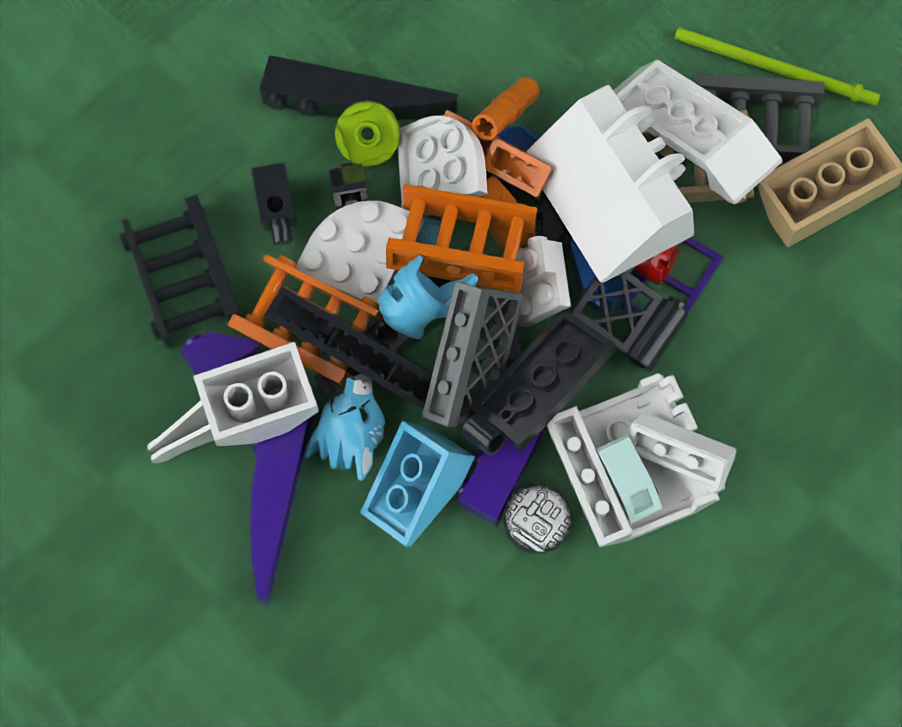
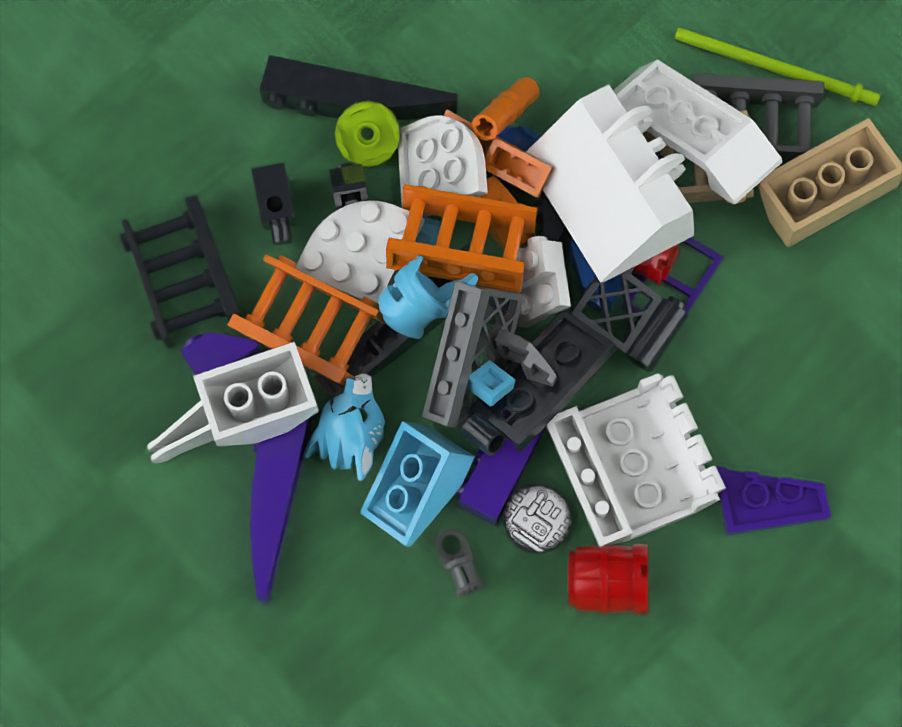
(351, 345): black slope -> none
(458, 562): none -> dark grey connector
(490, 383): none -> medium azure plate
(522, 351): none -> dark grey slope
(609, 579): none -> red piece
(629, 478): light aqua slope -> none
(682, 450): white slope -> none
(767, 502): none -> dark purple wing

